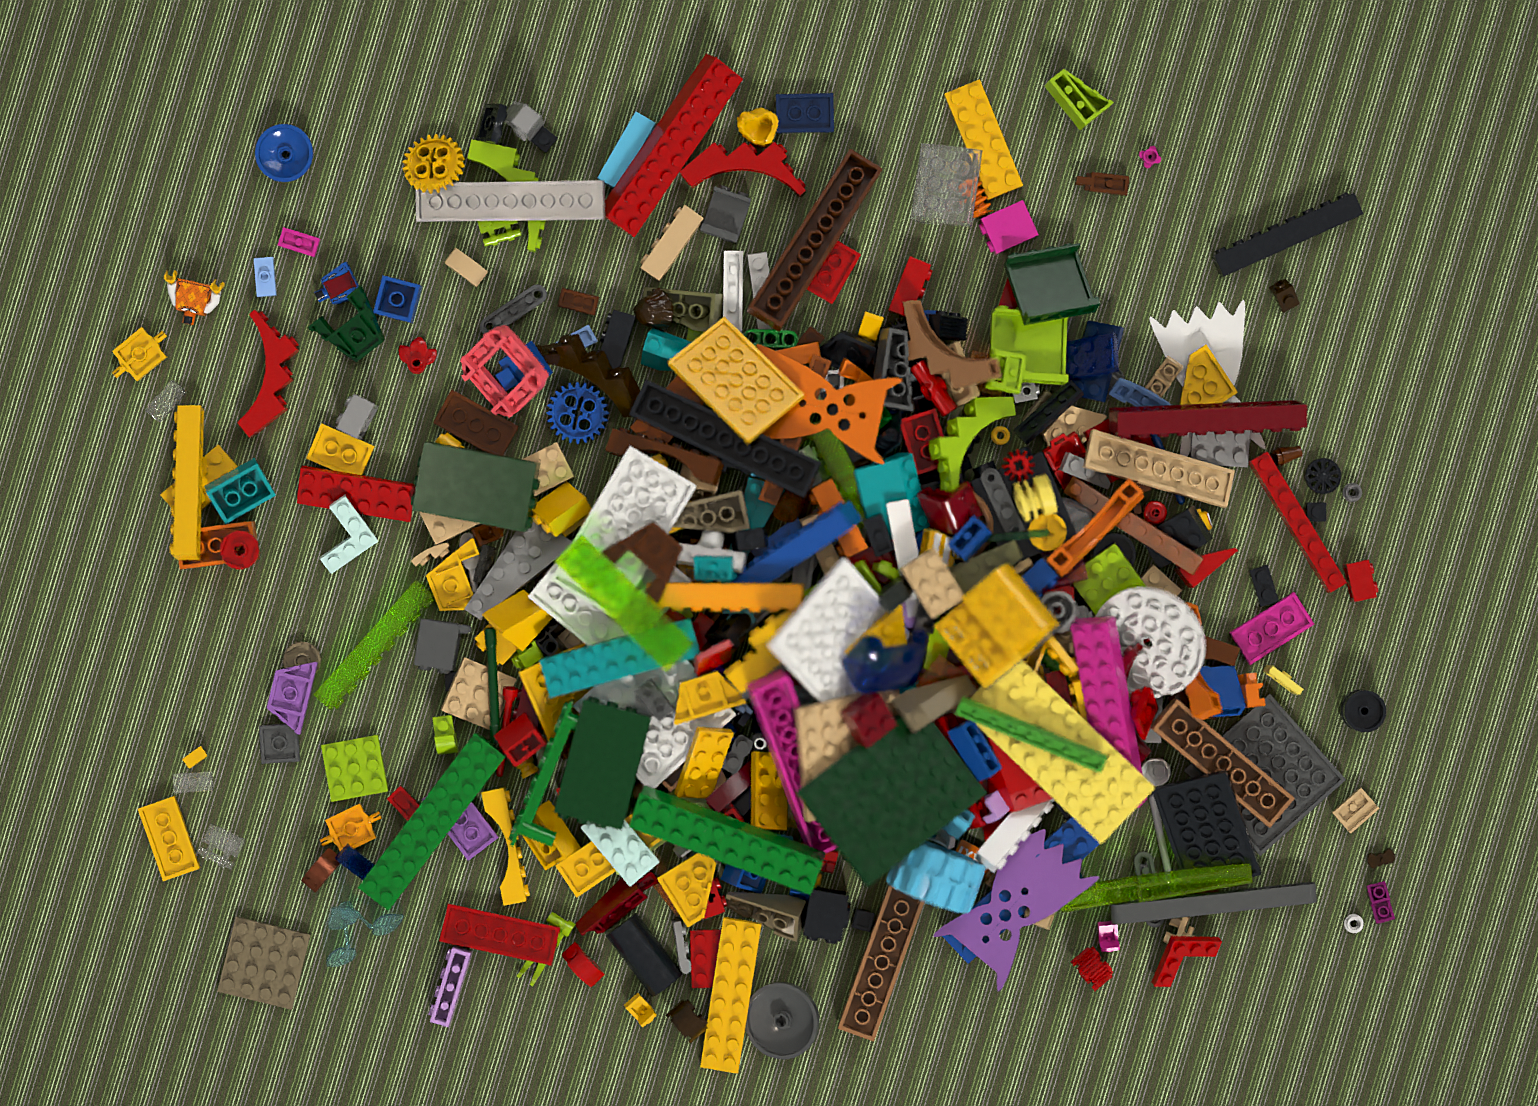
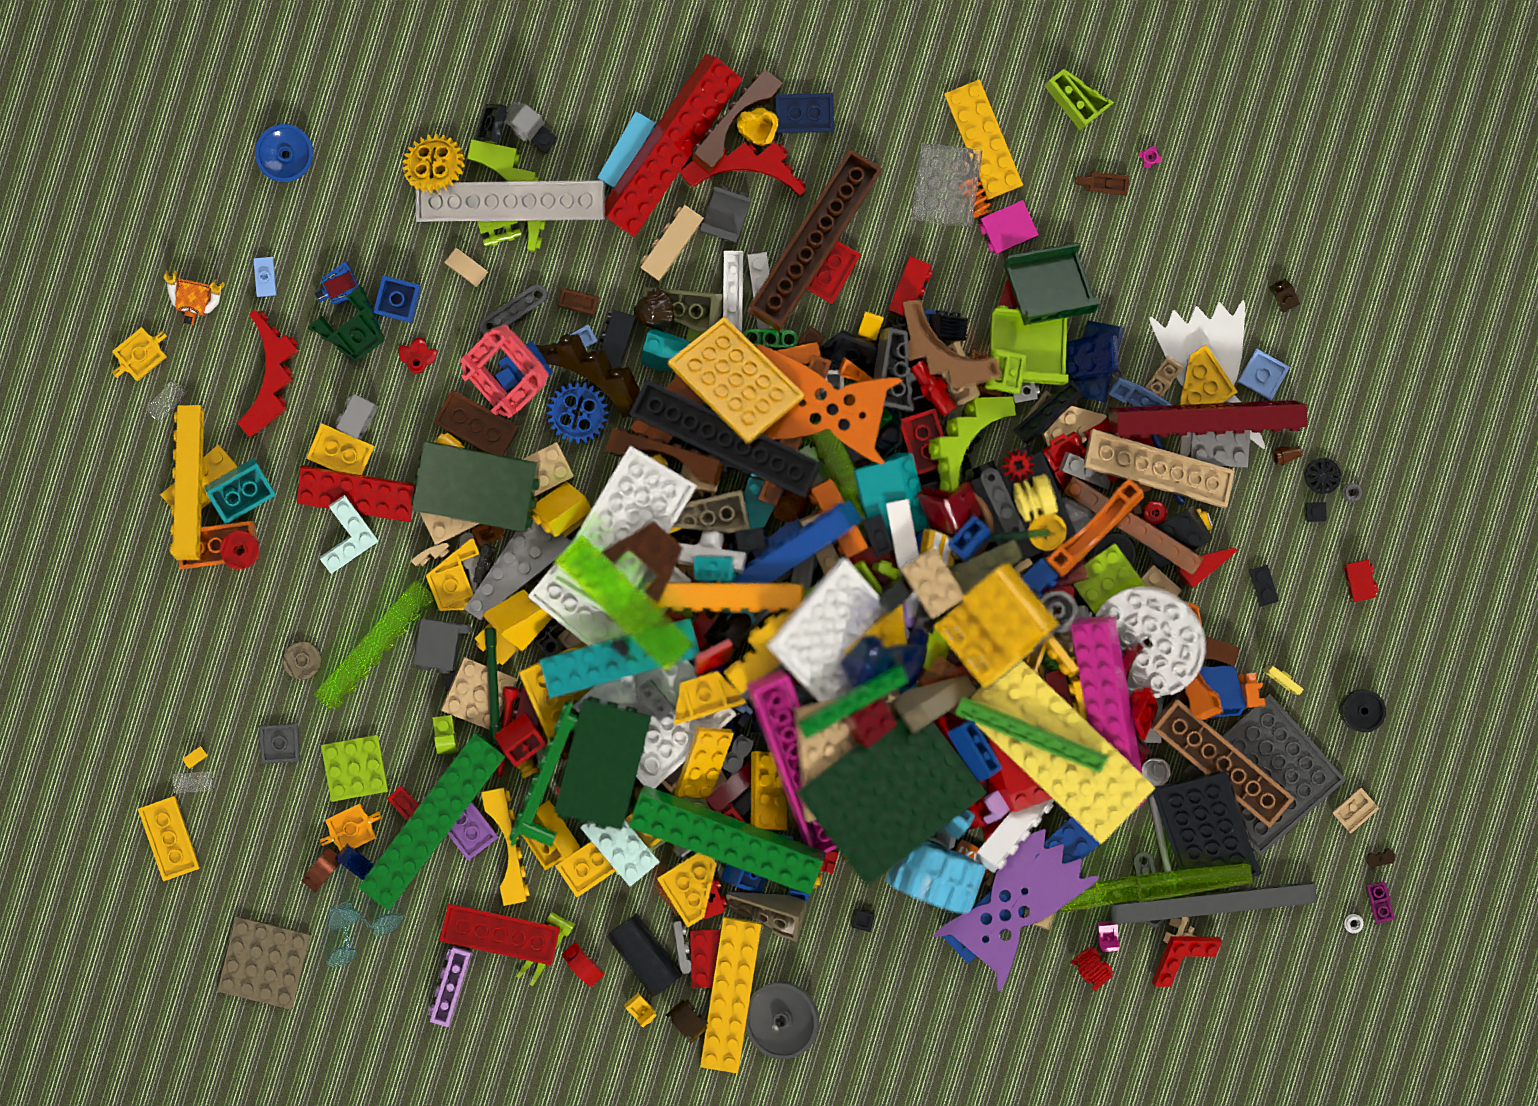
(224, 841): clear plate -> none
(292, 693): medium lavender wing -> none
(299, 242): dark pink plate -> none
(528, 656): lime brick -> none
(615, 904): dark red wedge -> none
(621, 647): none -> black plate
(758, 736): white cone -> none
(761, 92): none -> reddish brown arch
(826, 915): black brick -> none
(852, 701): none -> green plate
(880, 964): medium nougat brick -> none
(1006, 433): yellow plate -> none
(1263, 374): none -> light blue plate
(1271, 628): dark pink tile -> none
(1287, 235): black brick -> none
(1297, 522): red brick -> none

